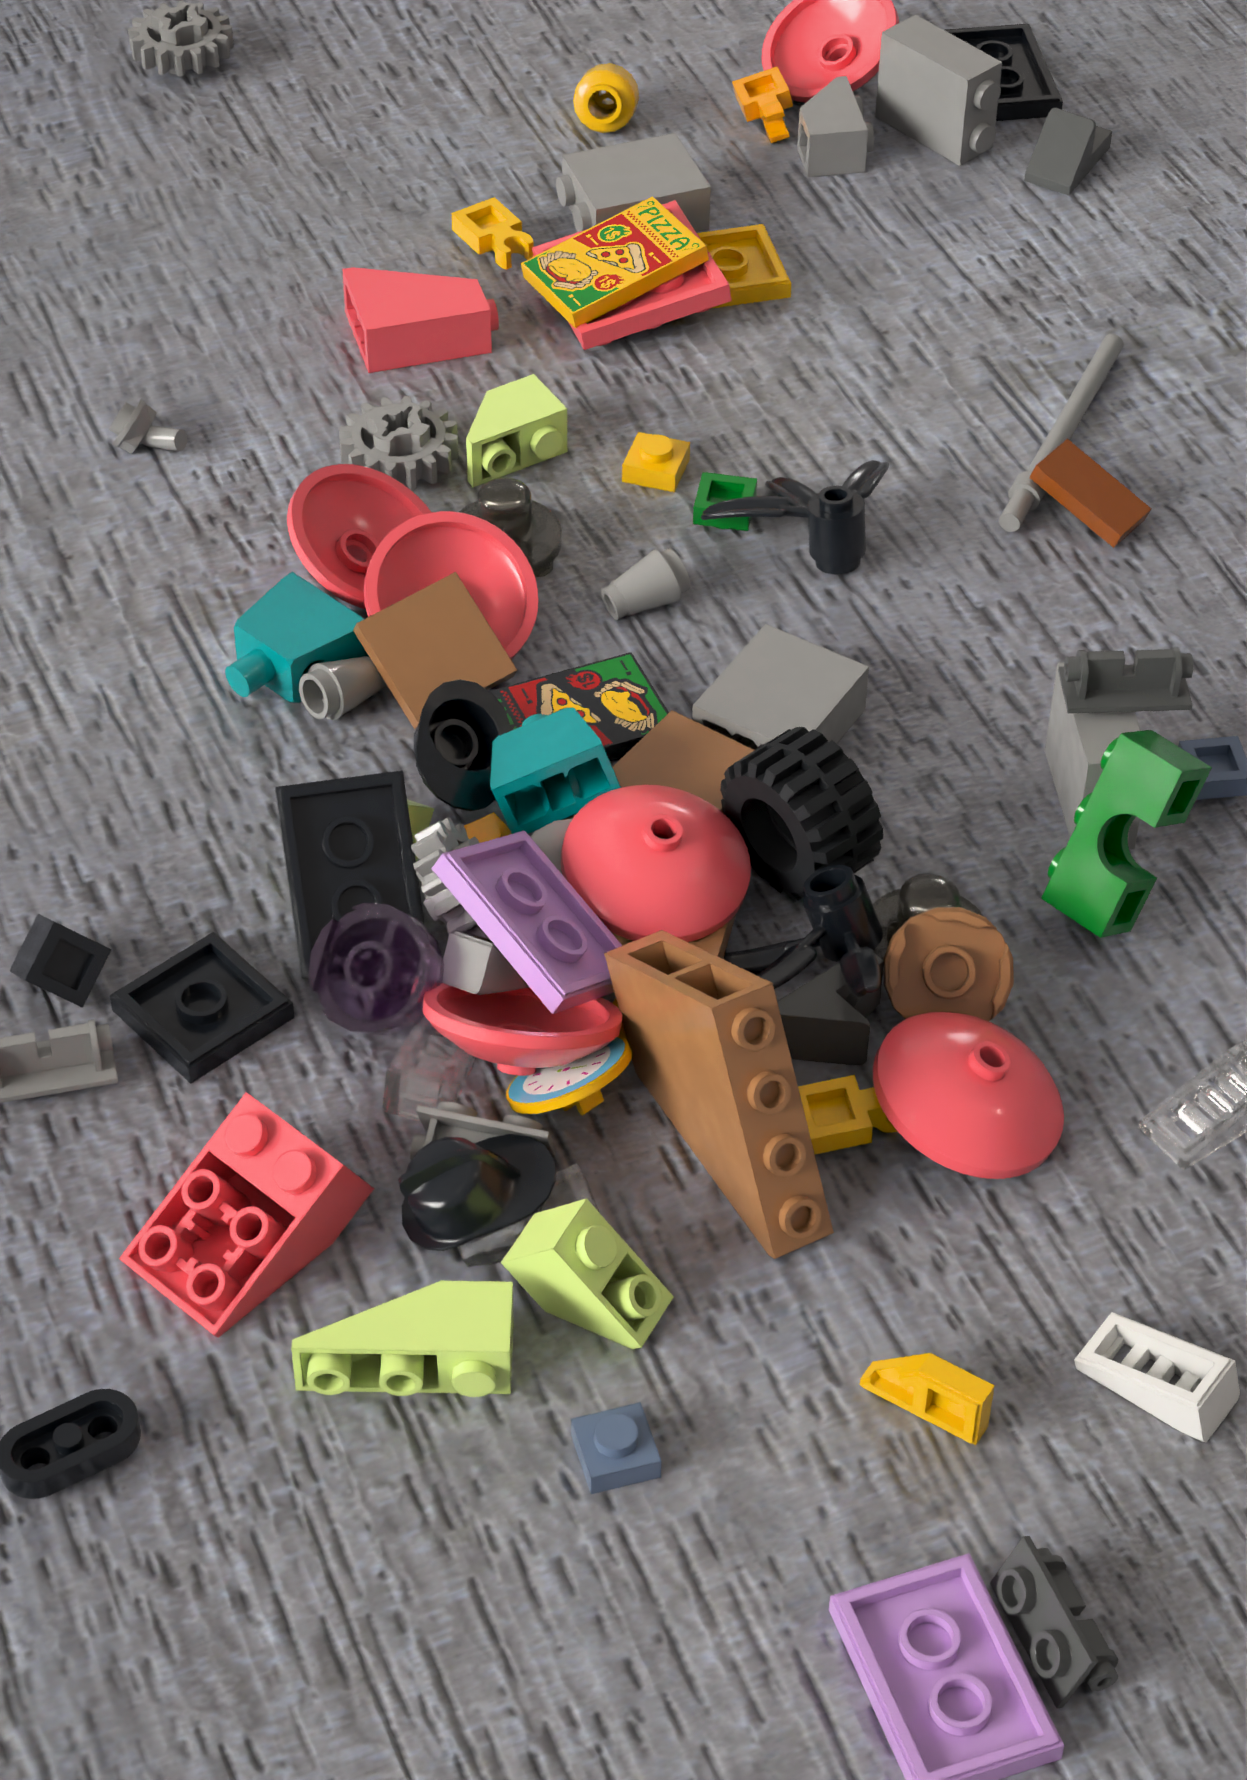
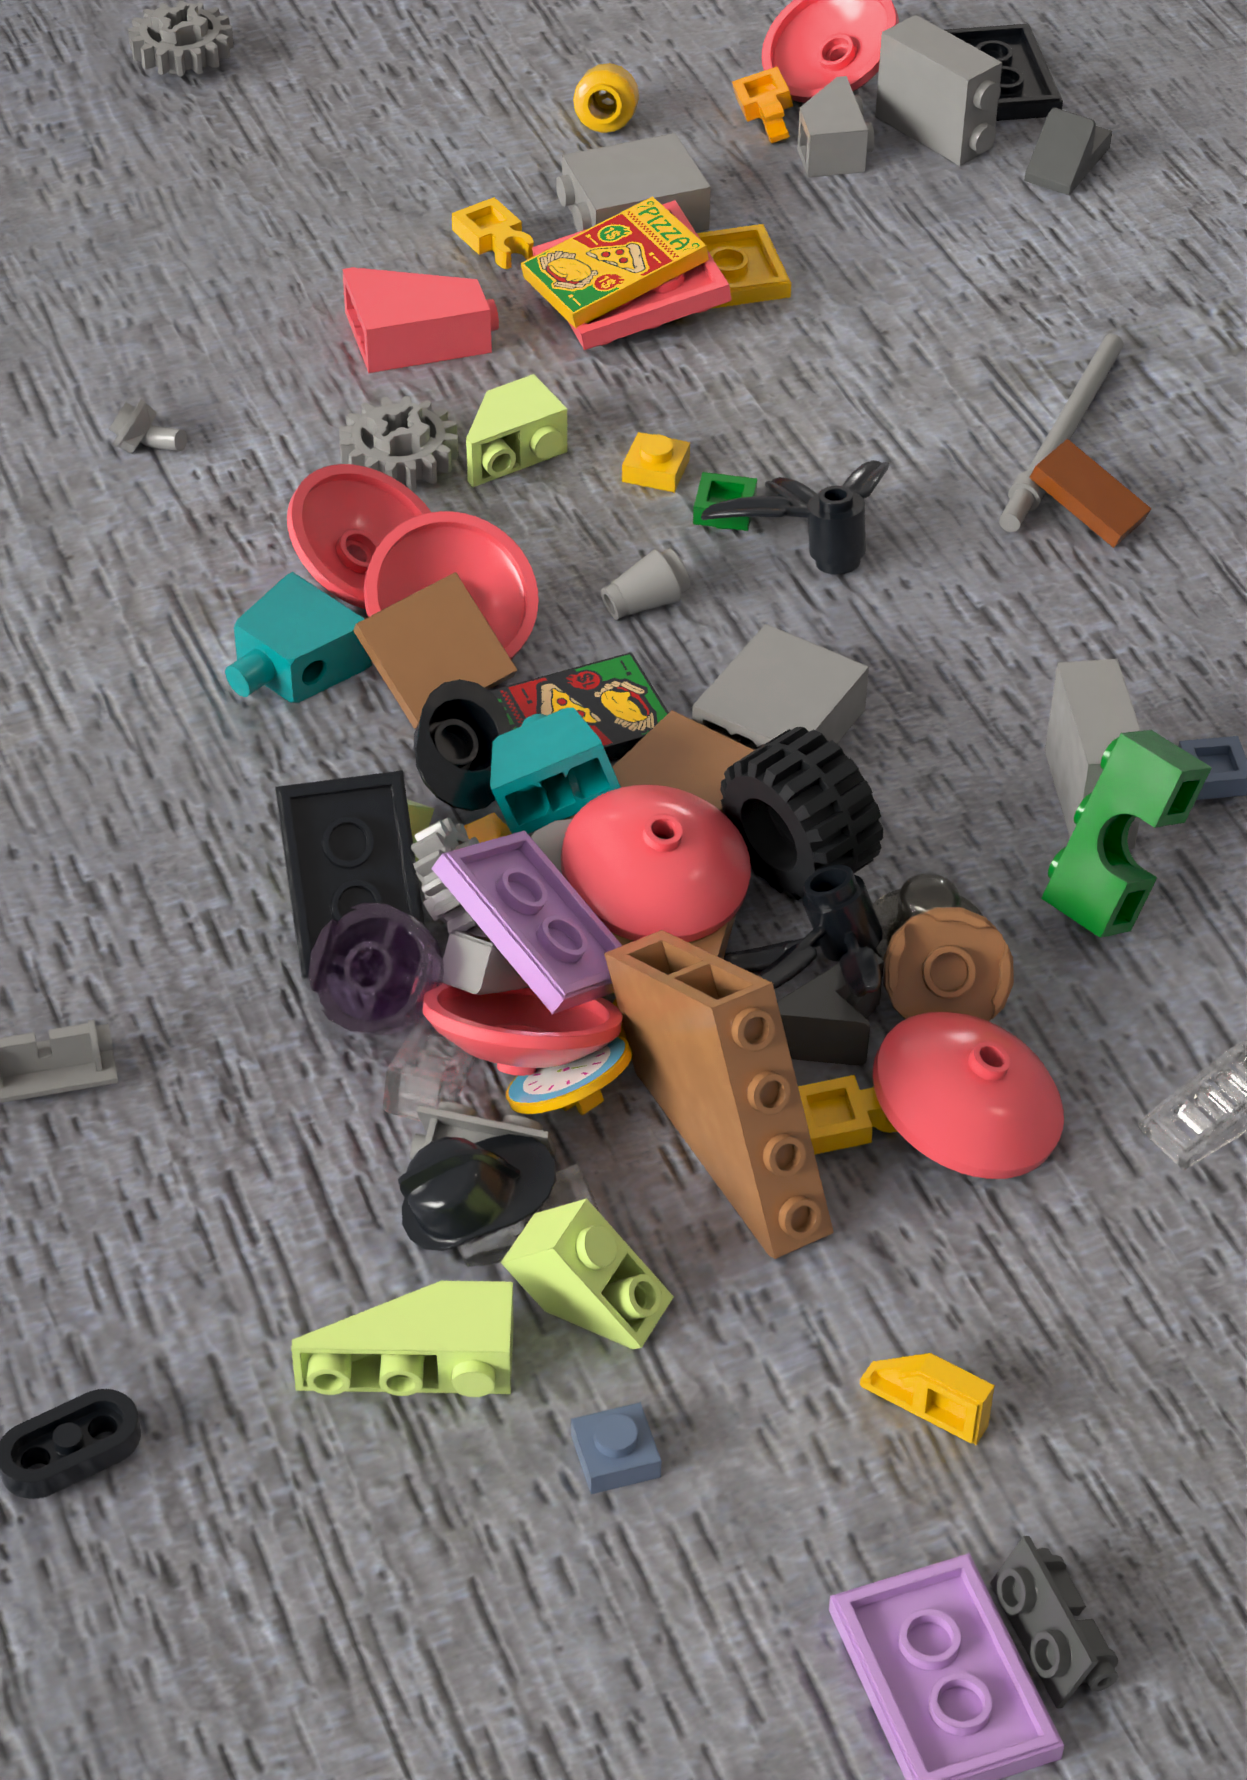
(60, 960): black panel -> none
(202, 1007): black tile -> none
(244, 1217): coral slope -> none
(339, 686): light grey cone -> none
(530, 524): clear smoke plate -> none
(1104, 684): dark grey hinge -> none
(1192, 1405): white slope -> none

